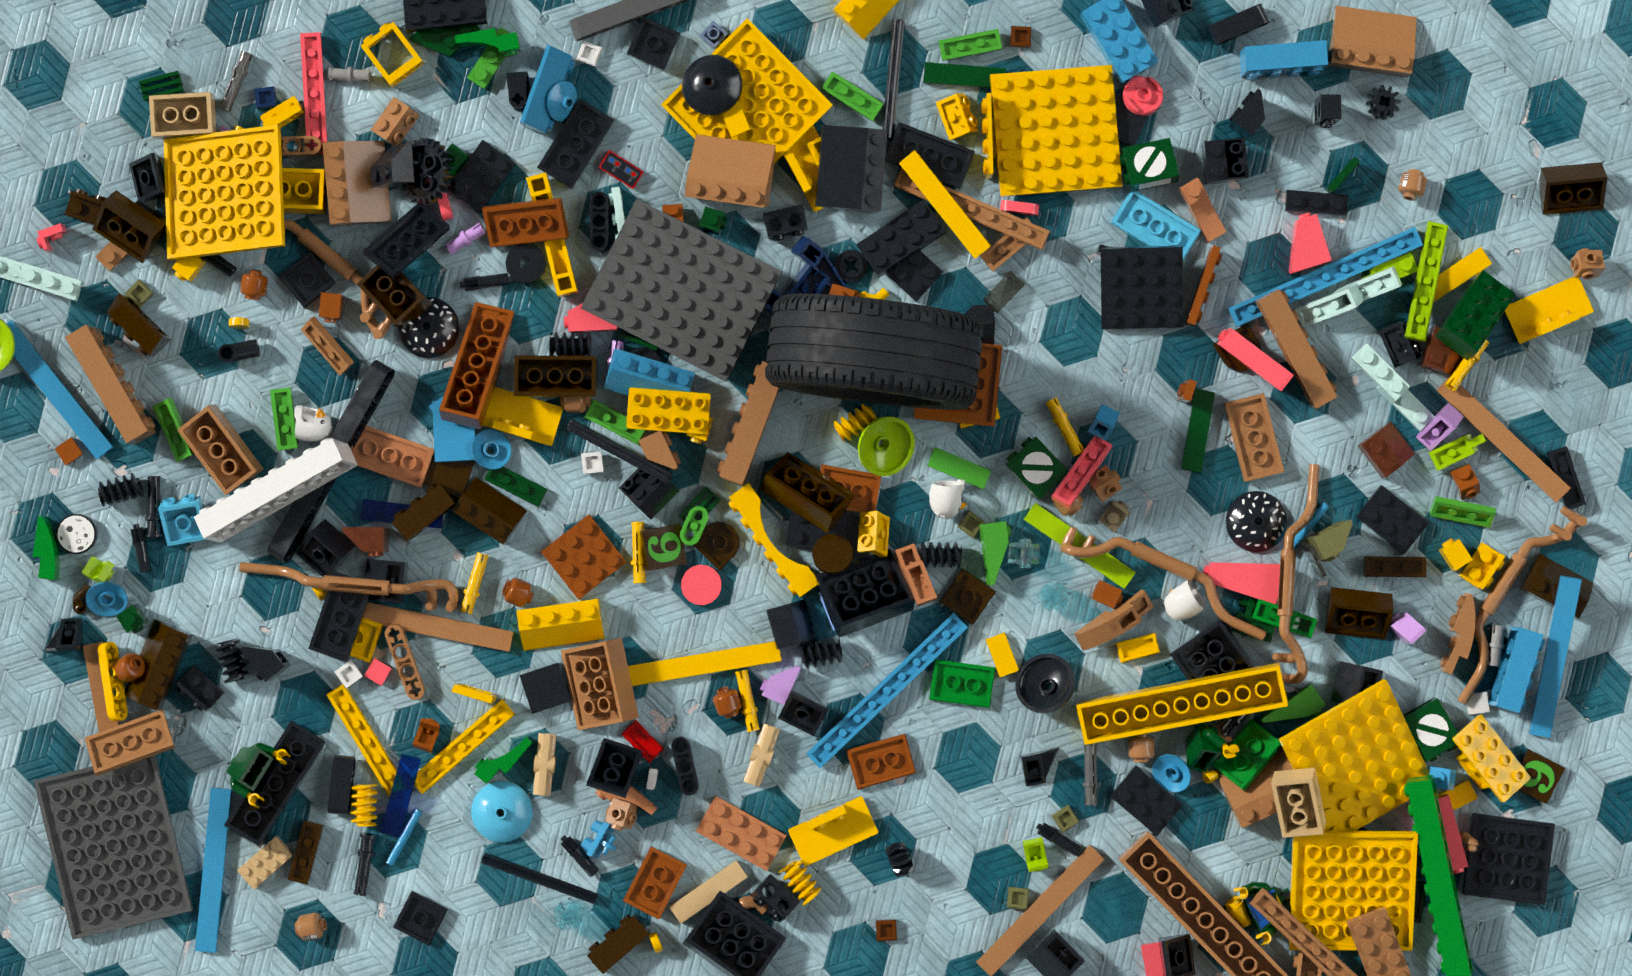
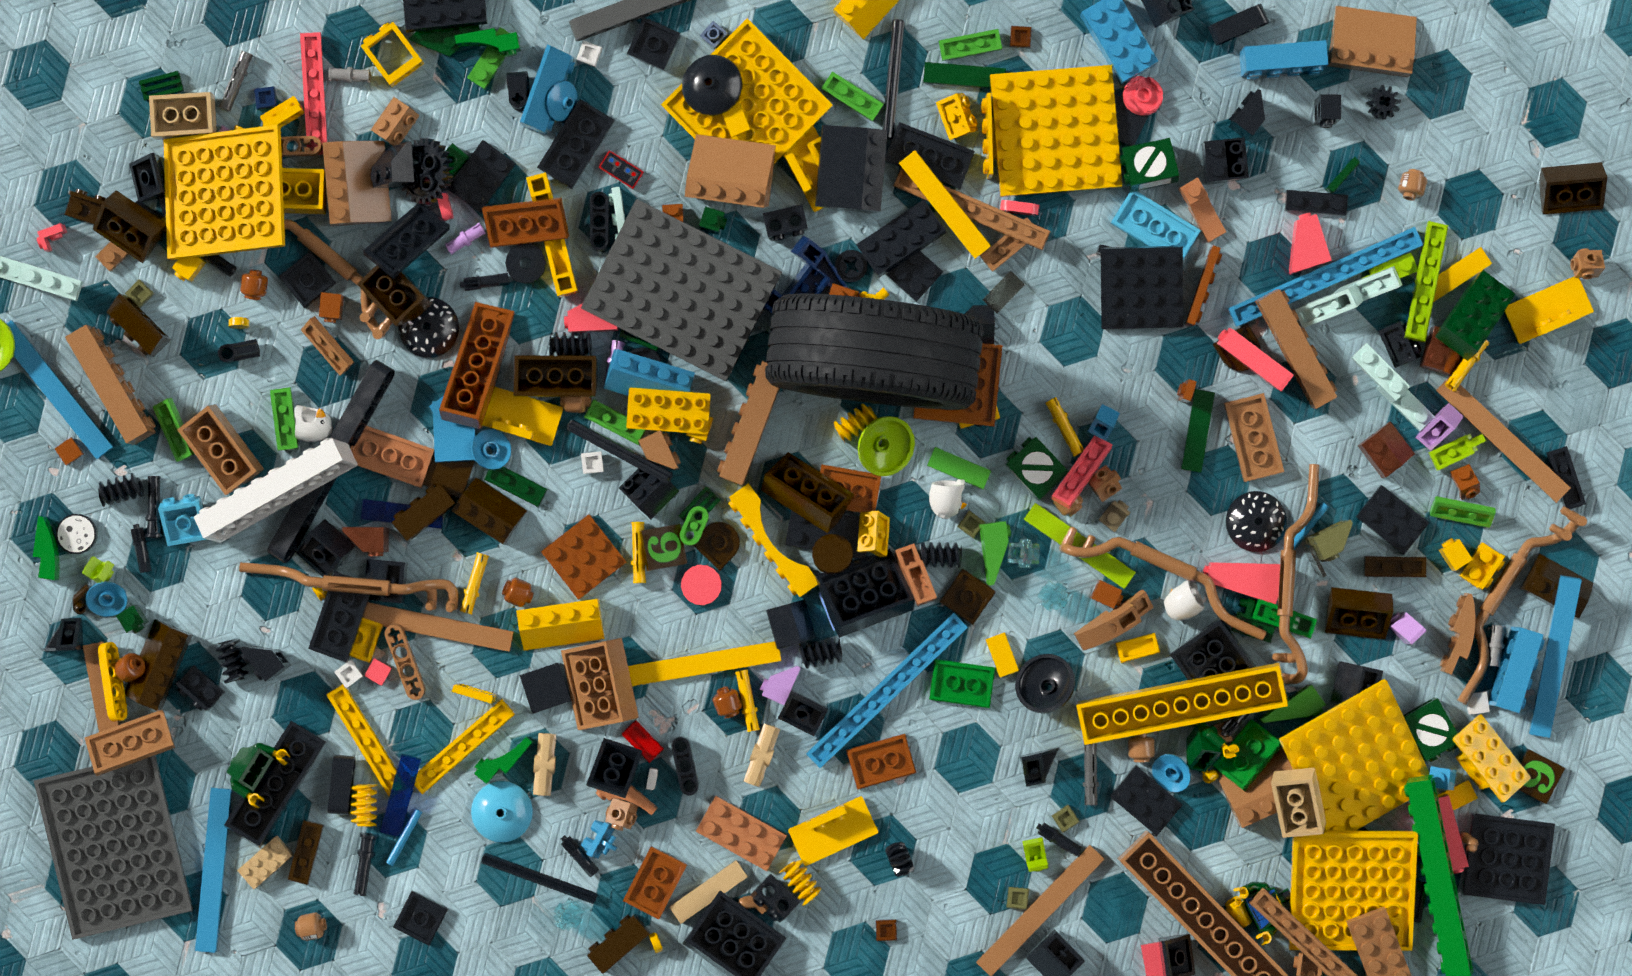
(426, 735): dark orange bracket -> none

